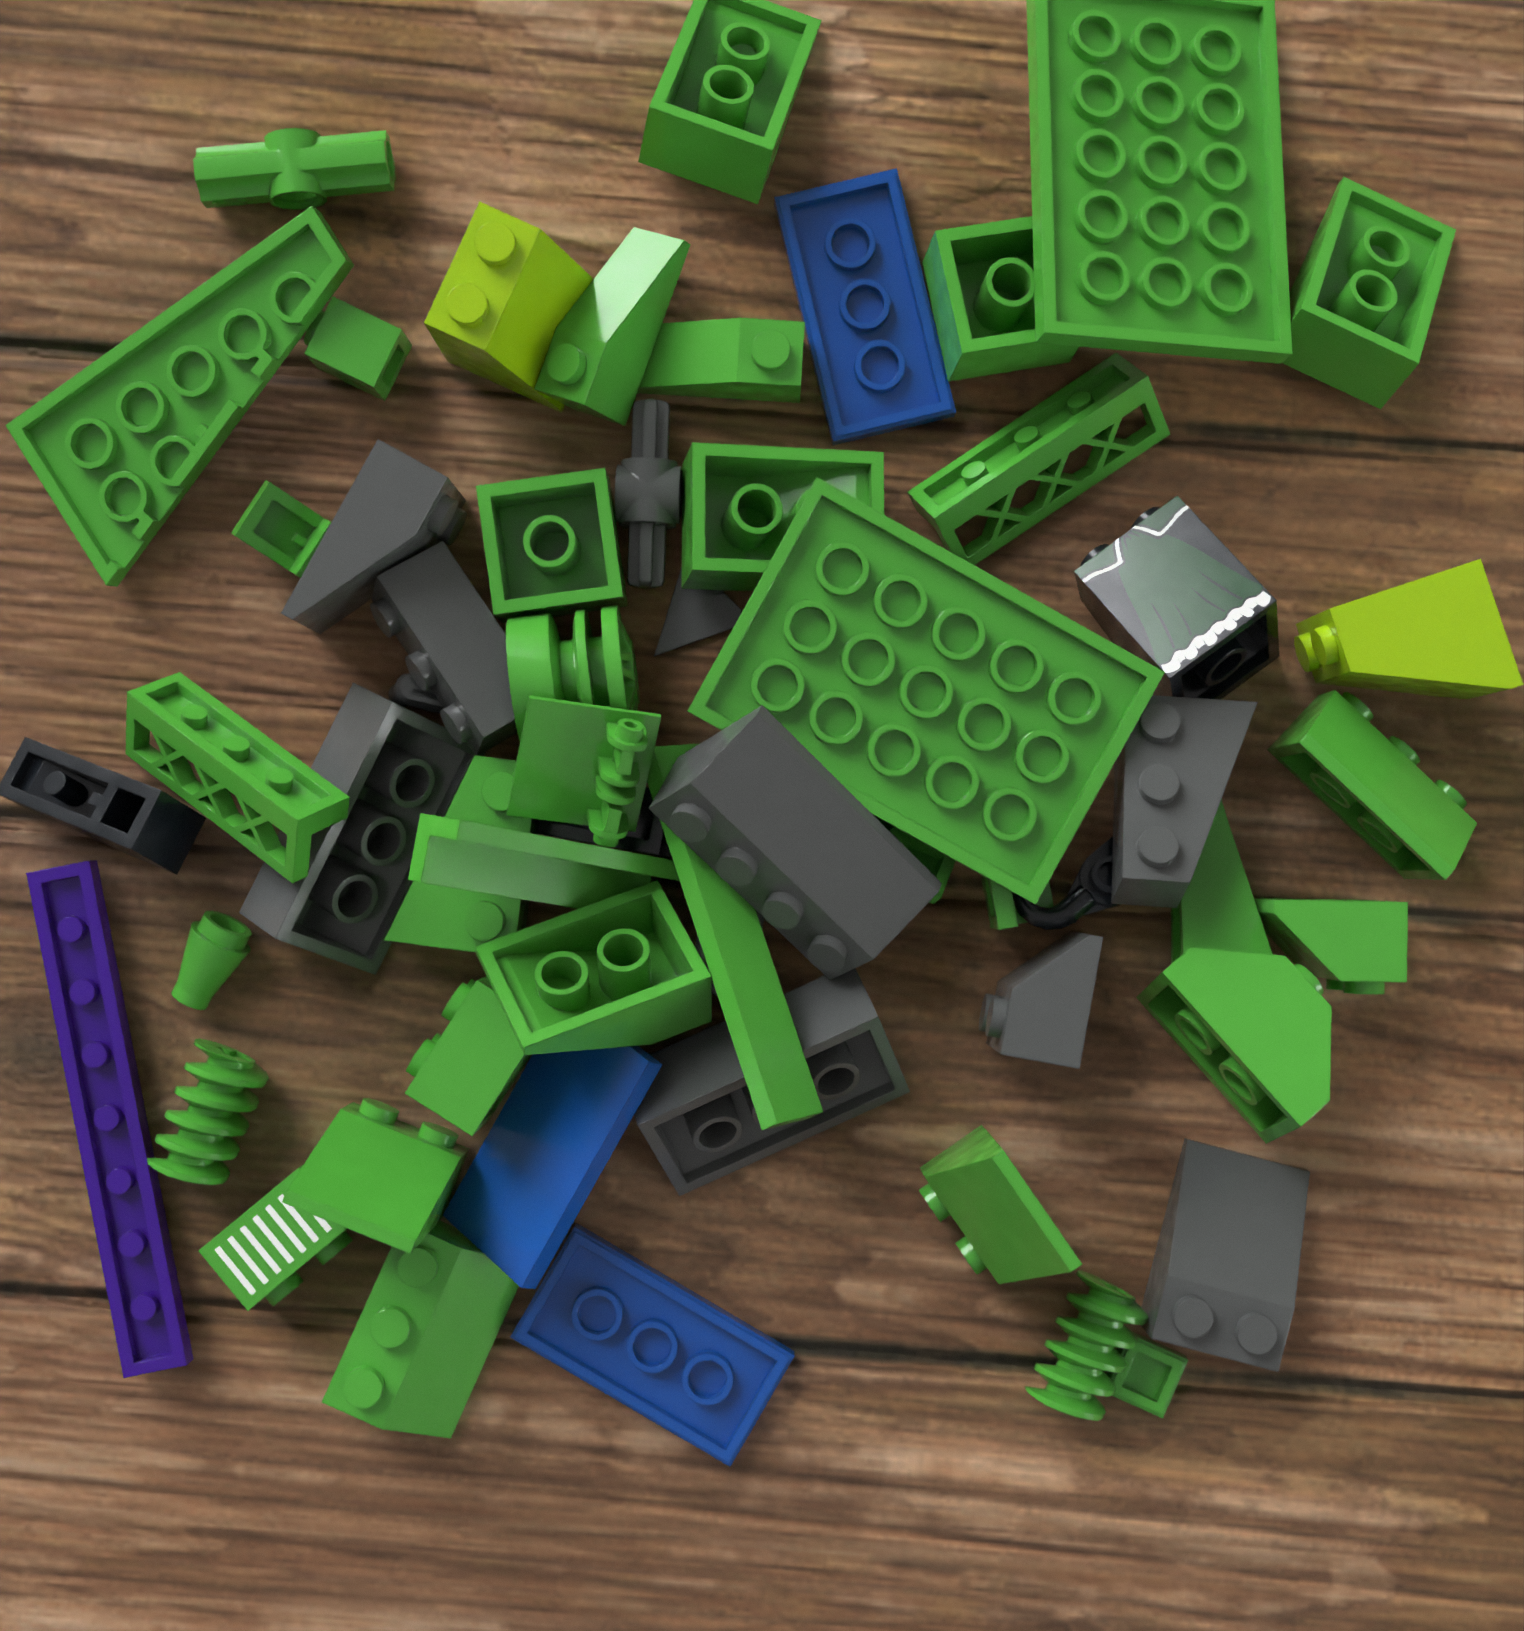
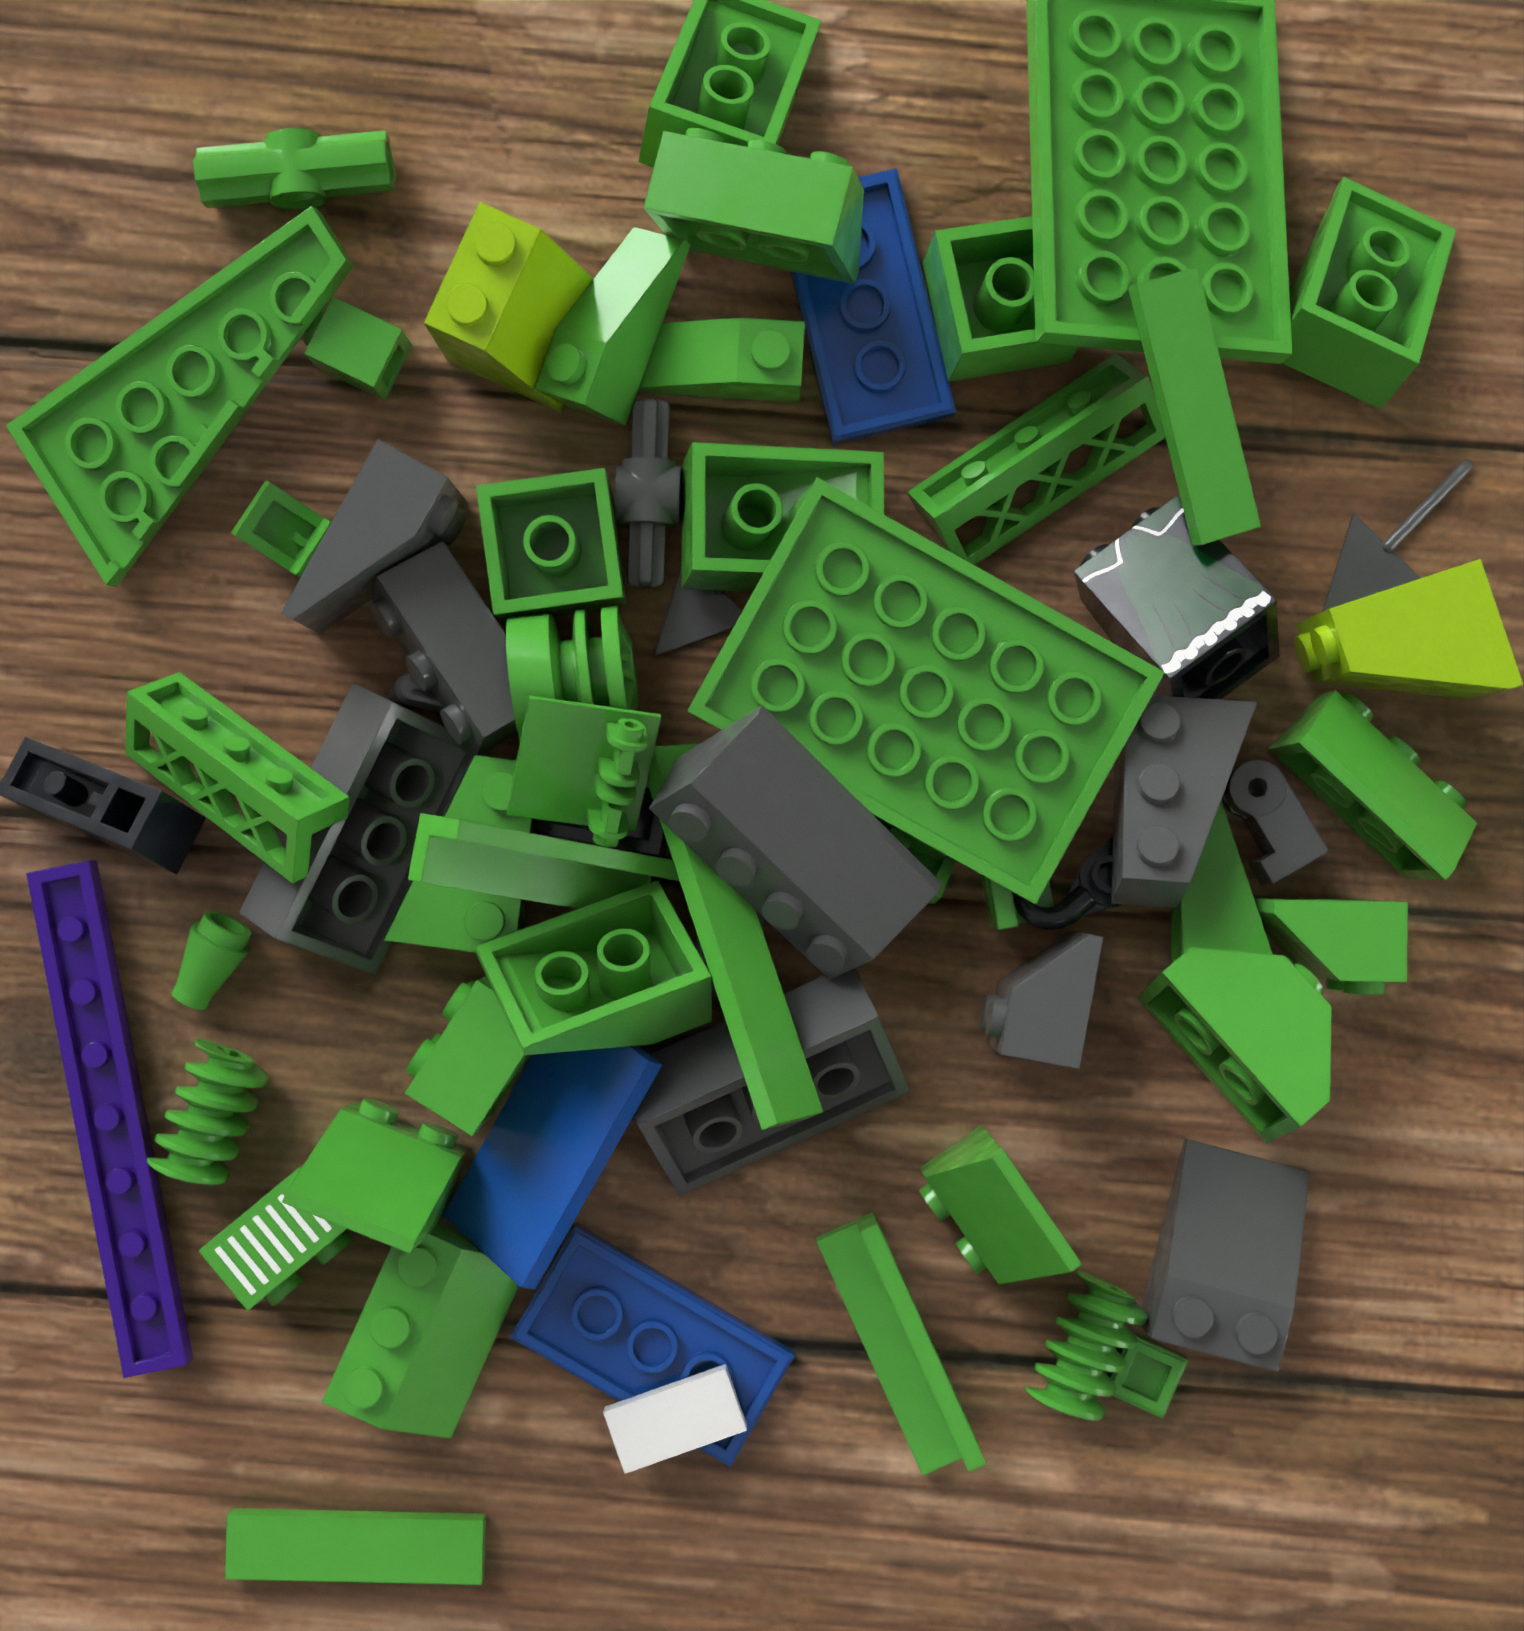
(355, 1546): none -> bright green tile
(675, 1418): none -> white tile
(759, 204): none -> bright green slope
(899, 1345): none -> bright green fence
(1194, 406): none -> bright green tile
(1274, 819): none -> dark grey leg
(1370, 564): none -> dark grey piece

